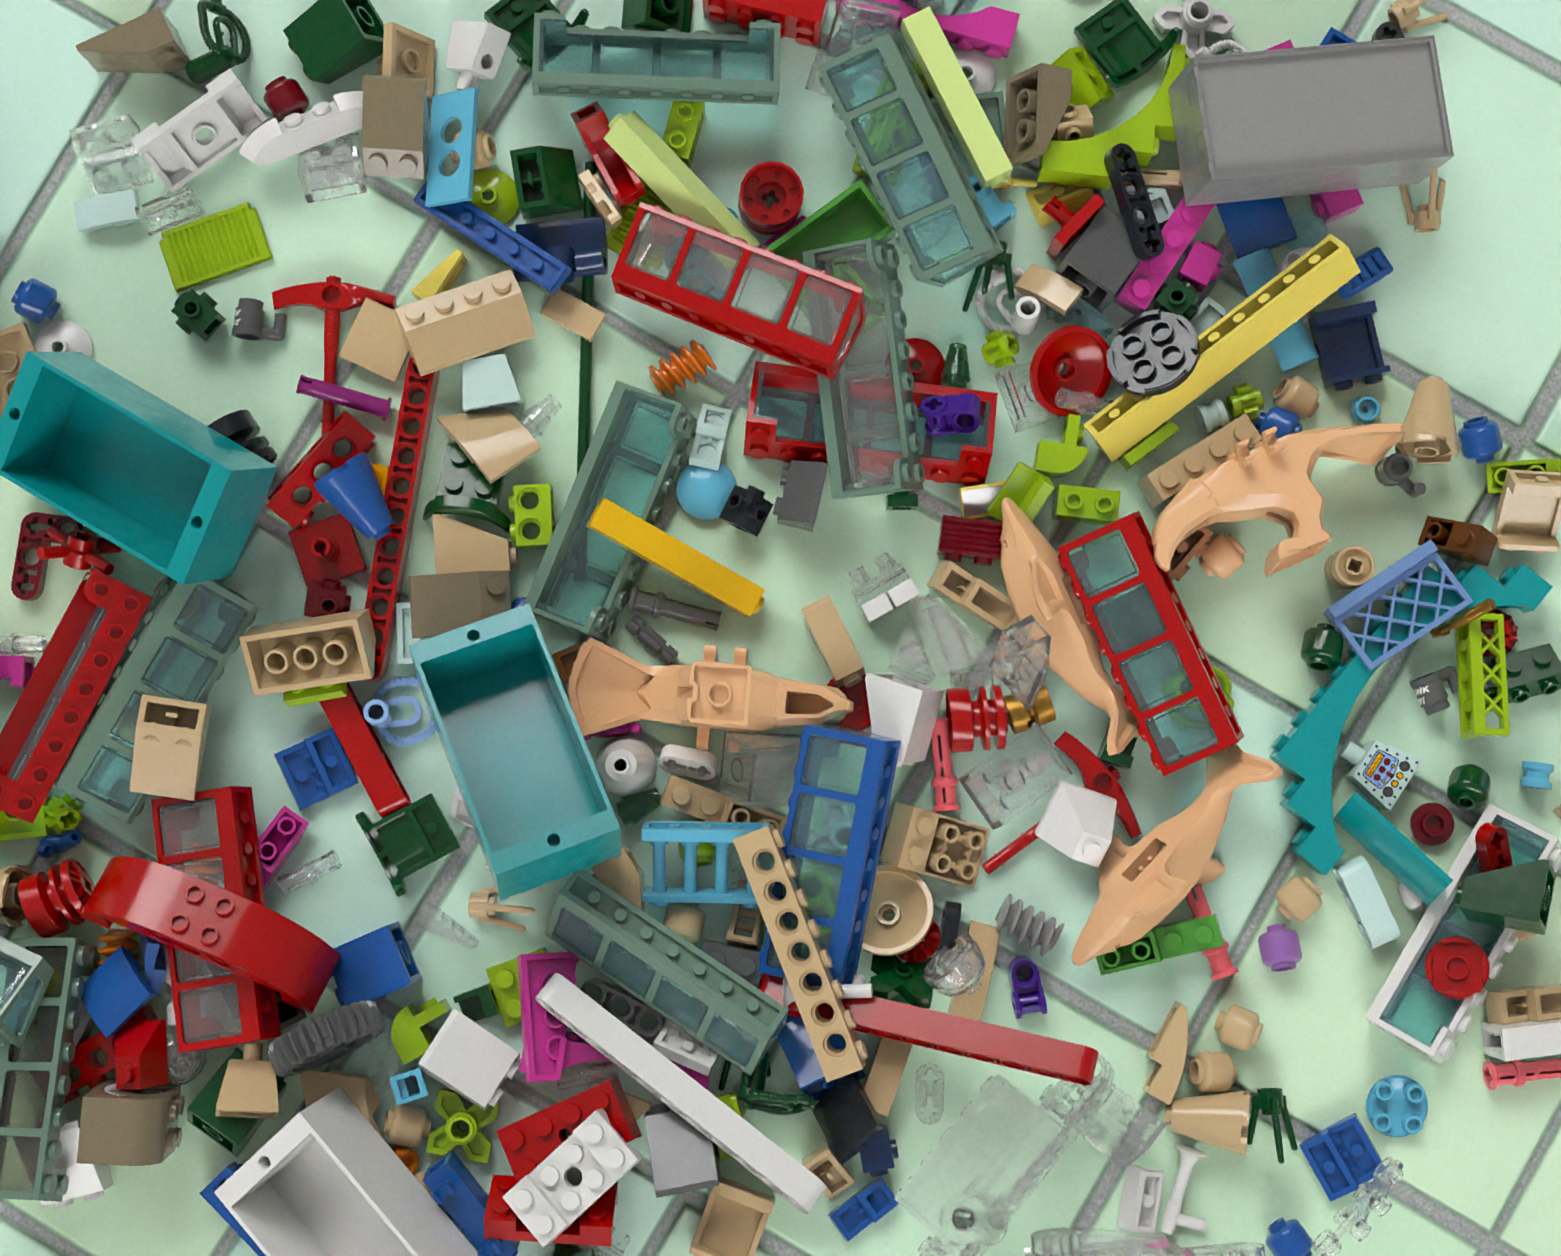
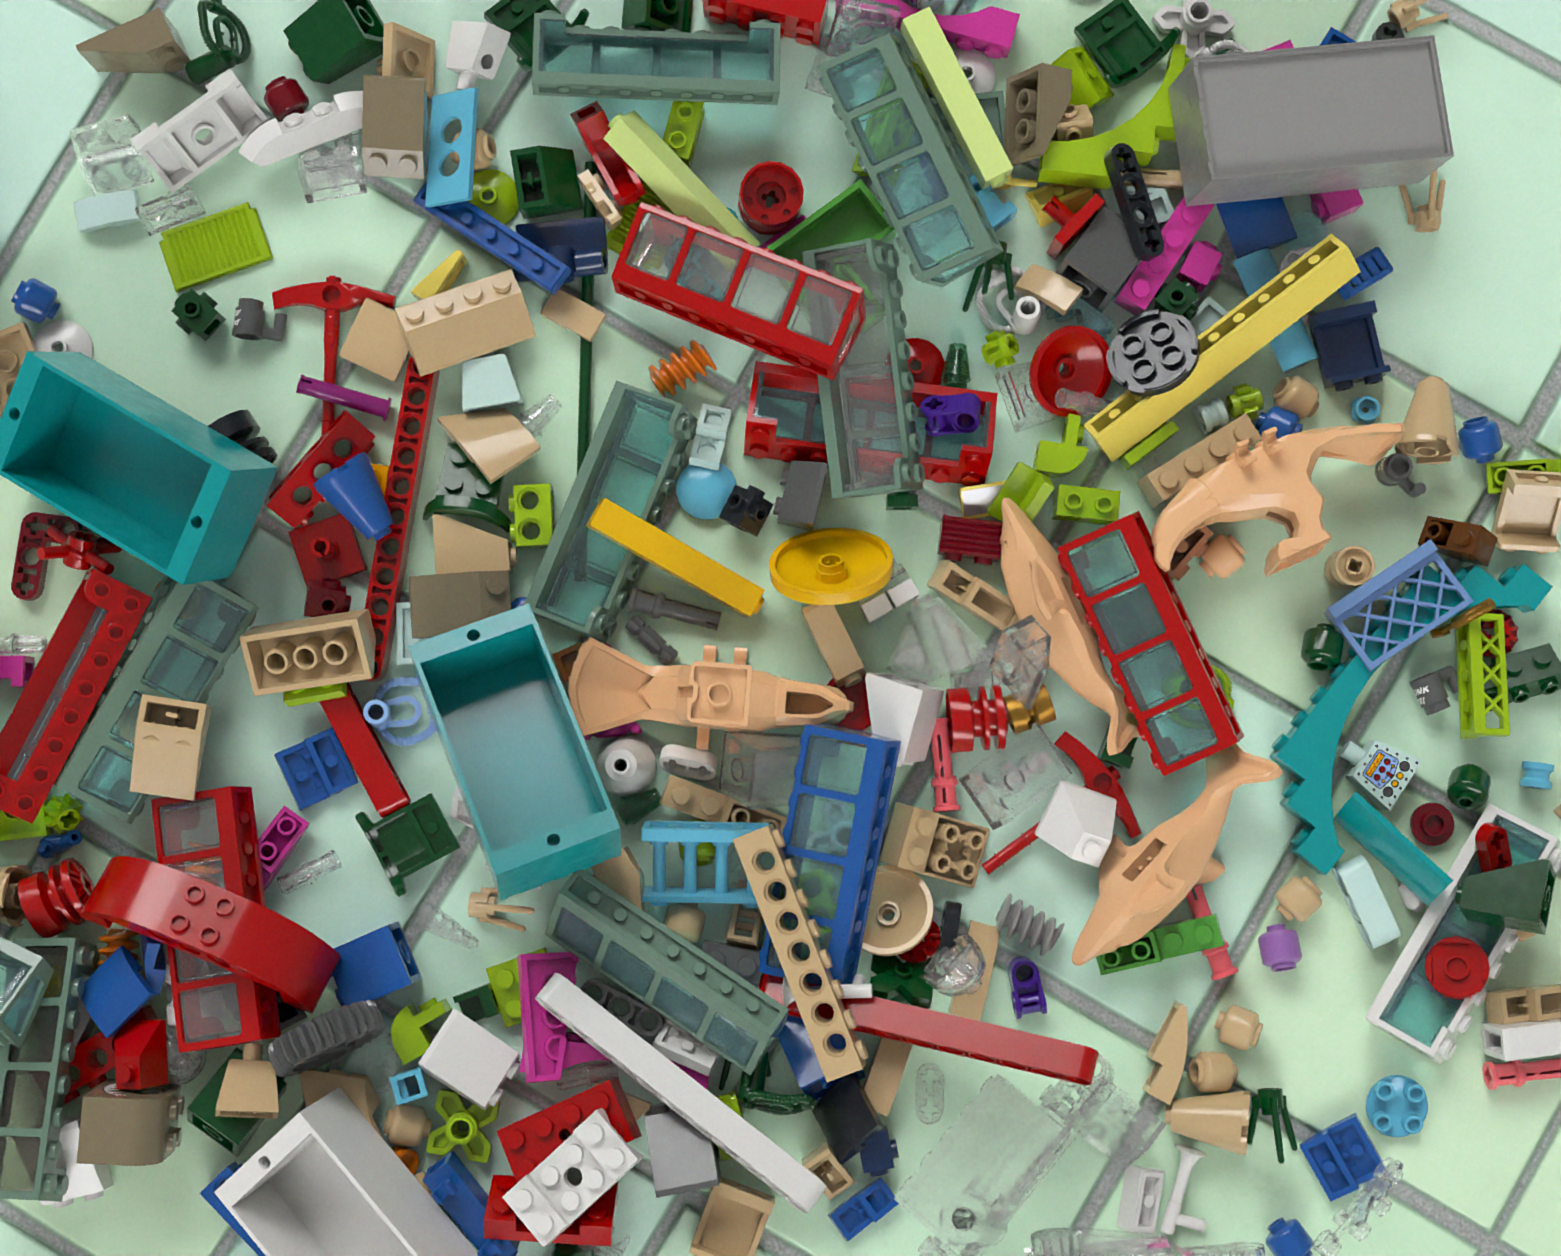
(831, 566): none -> yellow dish

